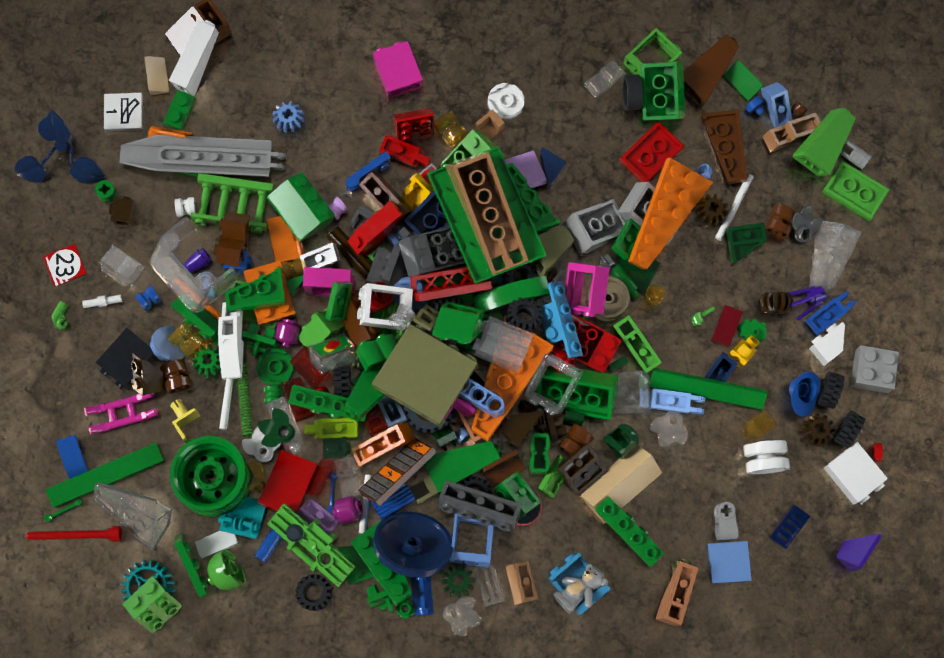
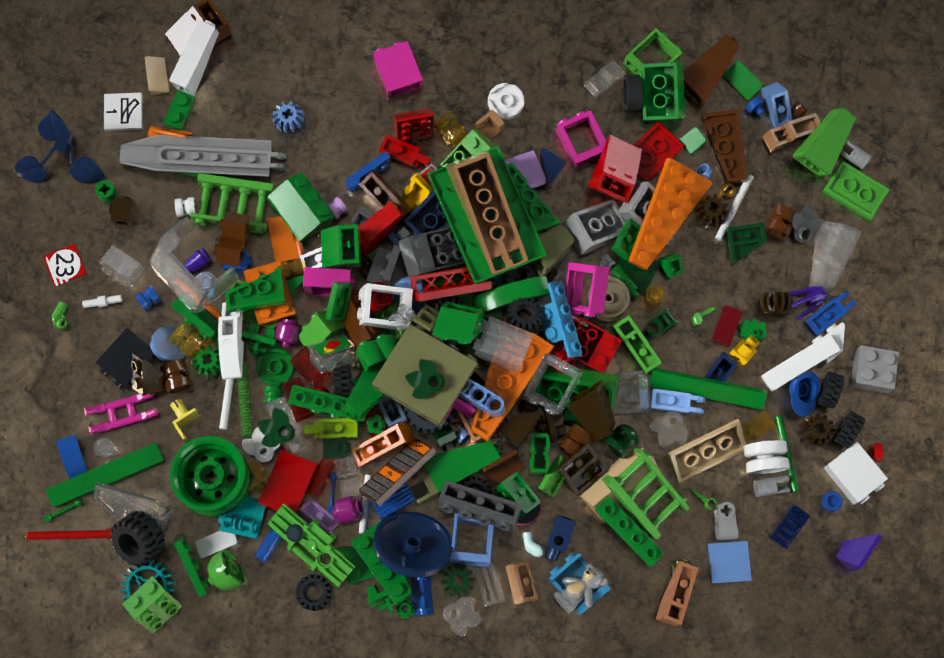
(101, 447): none -> clear wheel
(137, 538): none -> black tyre
(341, 246): none -> green slope
(376, 429): none -> green plate
(422, 380): none -> dark green plate
(532, 547): none -> light aqua arm
(561, 527): none -> dark blue torso
(585, 157): none -> dark pink window
(594, 411): none -> dark brown slope
(616, 169): none -> slope
(617, 365): dark green tile -> none
(627, 498): none -> bright green fence
(663, 322): none -> dark green piece
(671, 264): none -> green slope
(693, 140): none -> slope
(705, 500): none -> bright green hand
(706, 451): none -> tan slope
(730, 194): none -> pearl gold hinge
(768, 486): none -> light grey hinge
(782, 436): none -> green bar
(800, 362): none -> white slope
(832, 501): none -> blue tile

